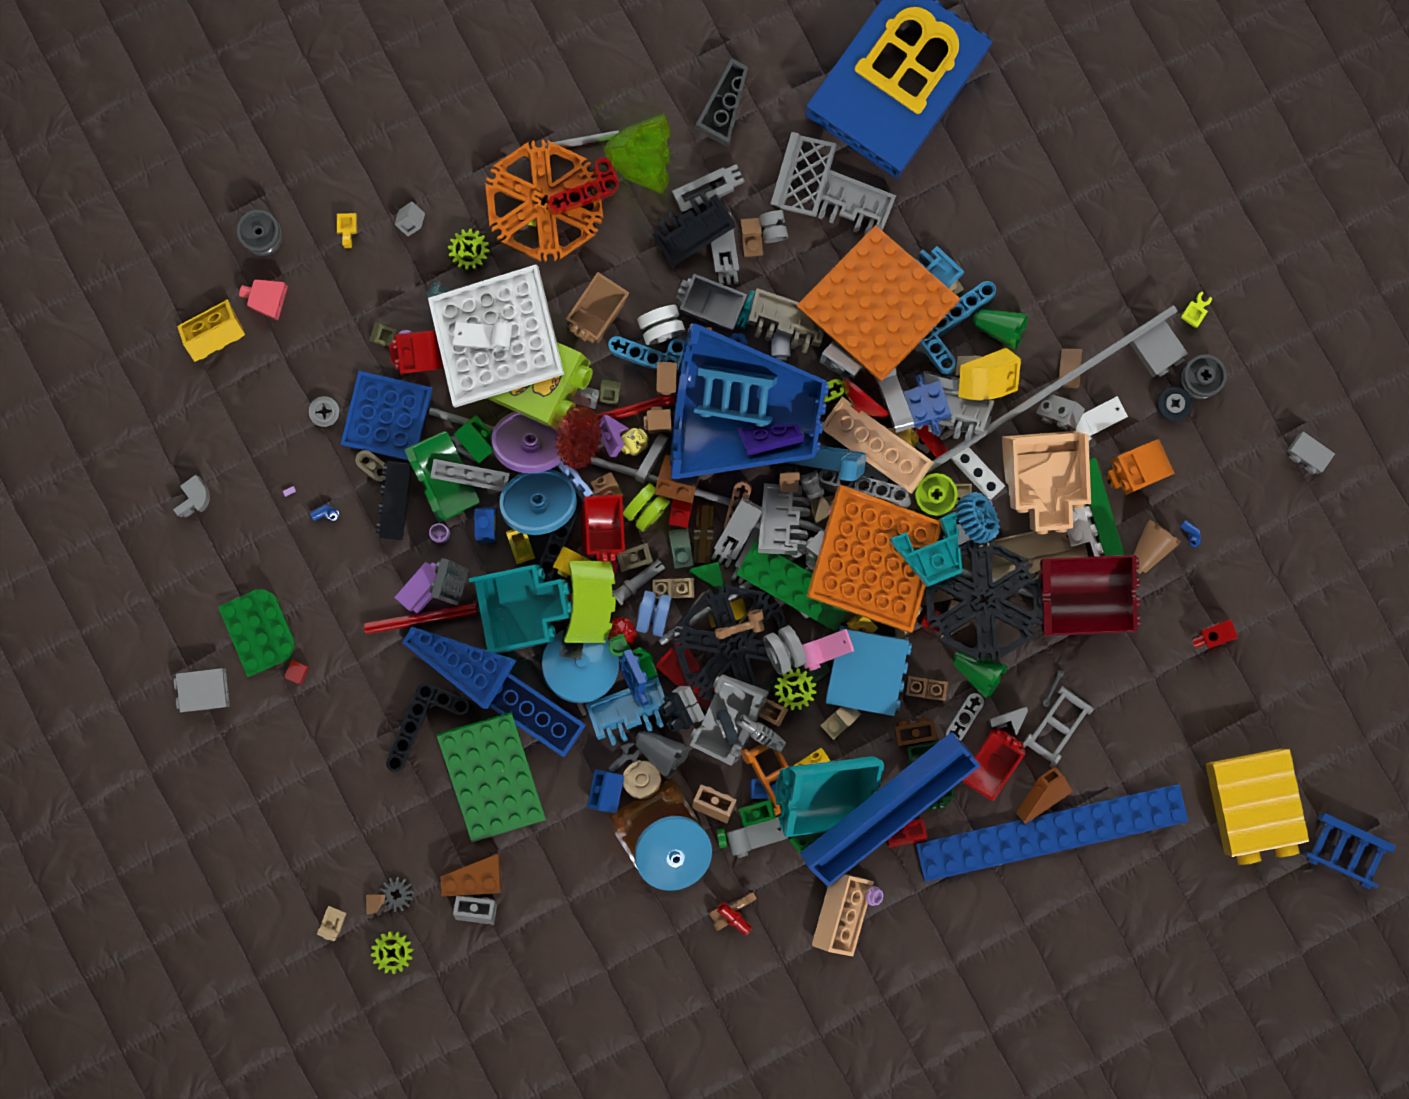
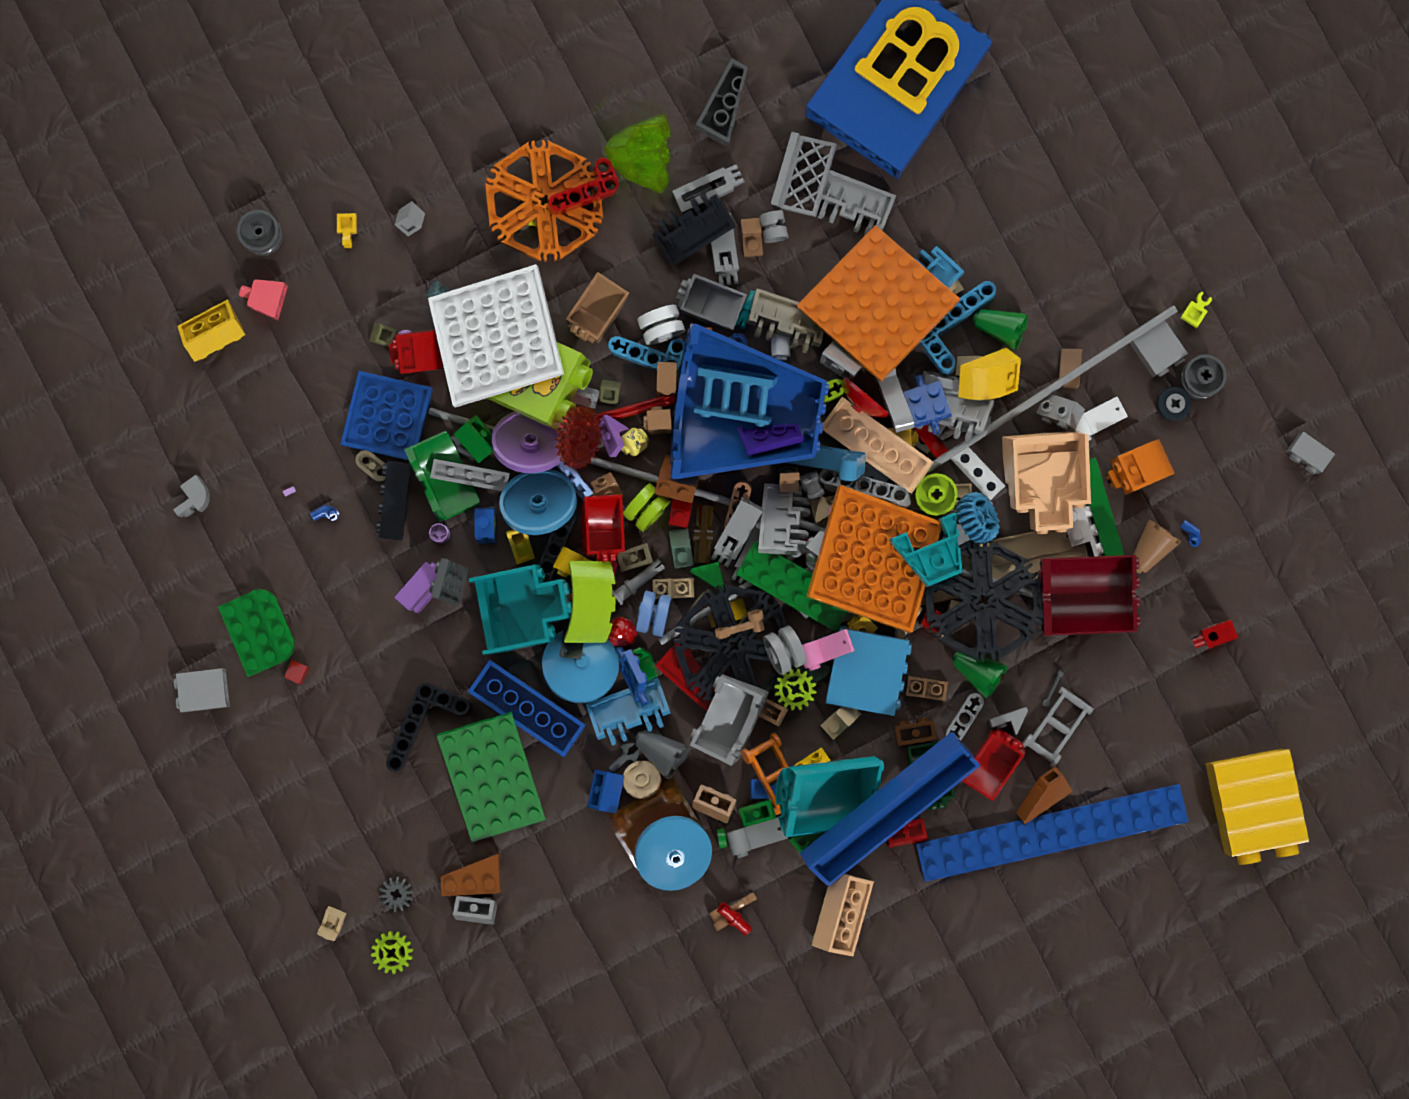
(317, 406): light grey gear -> none
(374, 902): medium nougat tile -> none
(421, 618): red axle -> none
(463, 254): lime gear -> none
(466, 666): blue wing -> none
(483, 336): white door -> none
(585, 140): light grey bar -> none
(618, 645): green tile -> none
(651, 458): light grey beam -> none
(682, 707): black hips -> none
(727, 726): black wheel -> none
(762, 734): light grey hinge -> none
(874, 896): lavender plate -> none
(1363, 840): blue fence -> none

